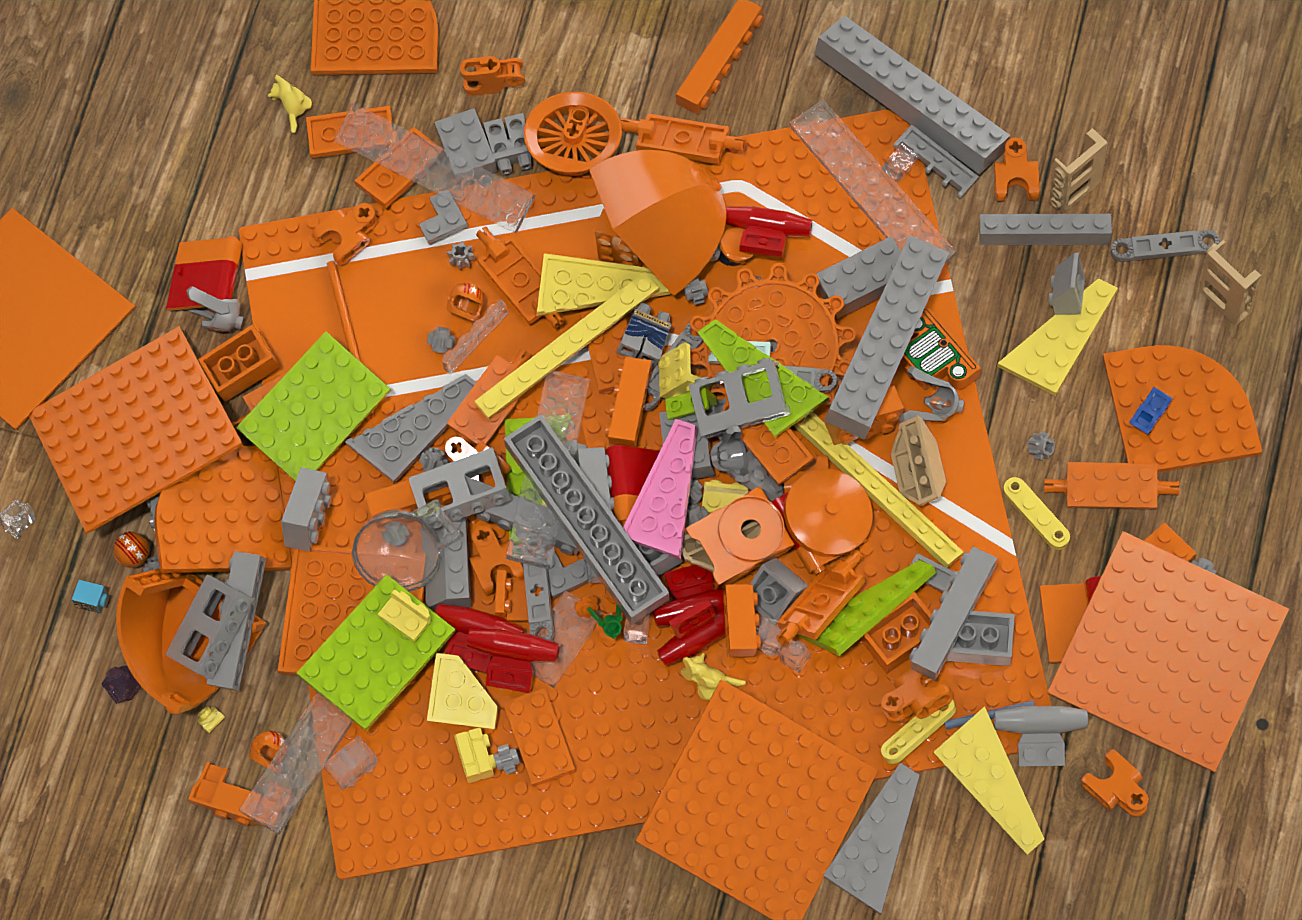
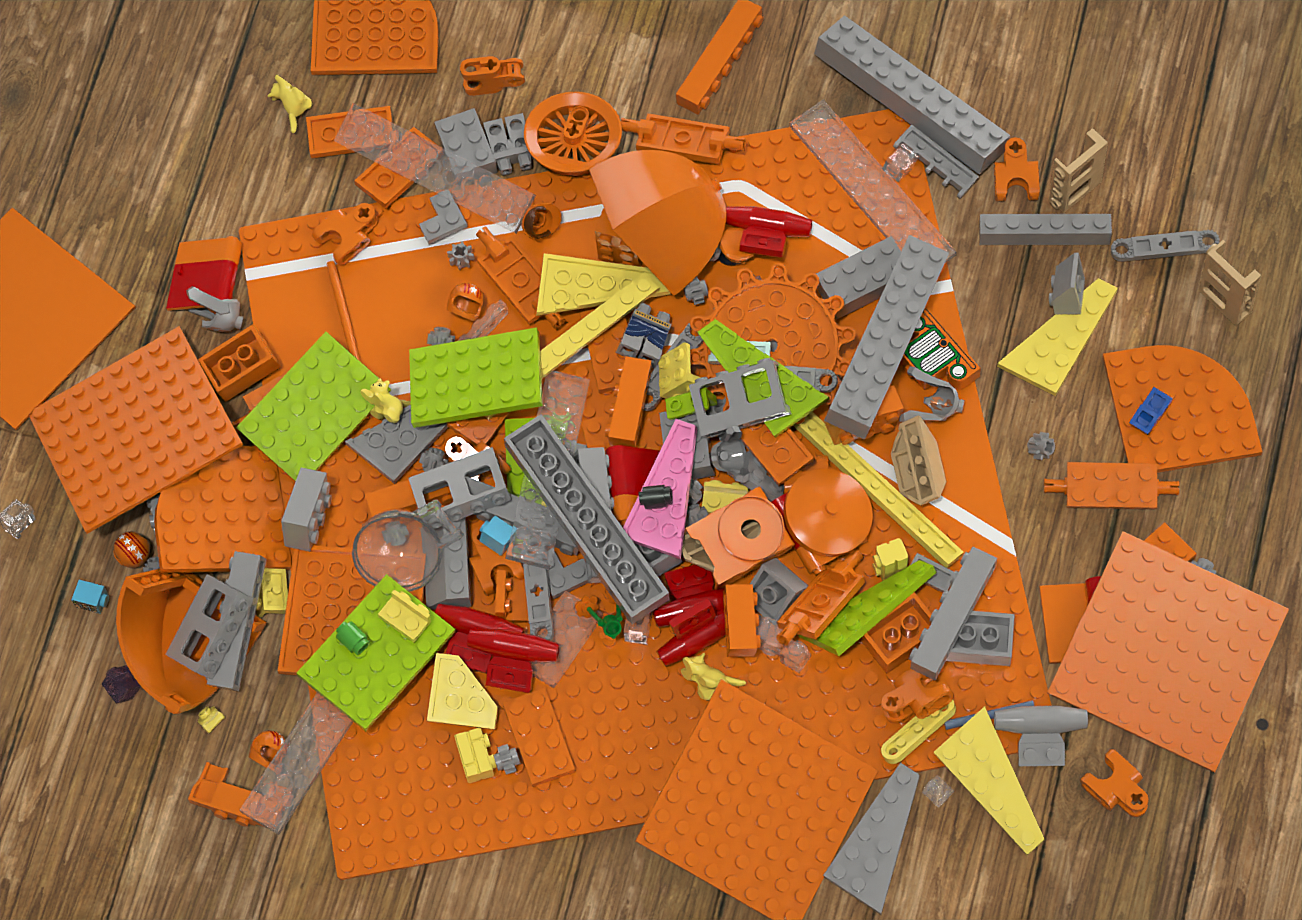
(273, 592): none -> light yellow bracket
(351, 763): clear brick -> none
(352, 637): none -> bright green brick
(384, 403): none -> light yellow animal
(475, 377): none -> lime plate
(496, 535): none -> medium azure brick
(541, 220): none -> orange piece
(655, 496): none -> pearl dark grey brick
(890, 559): none -> light yellow brick
(937, 790): none -> clear brick
(1036, 513): light yellow plate -> none

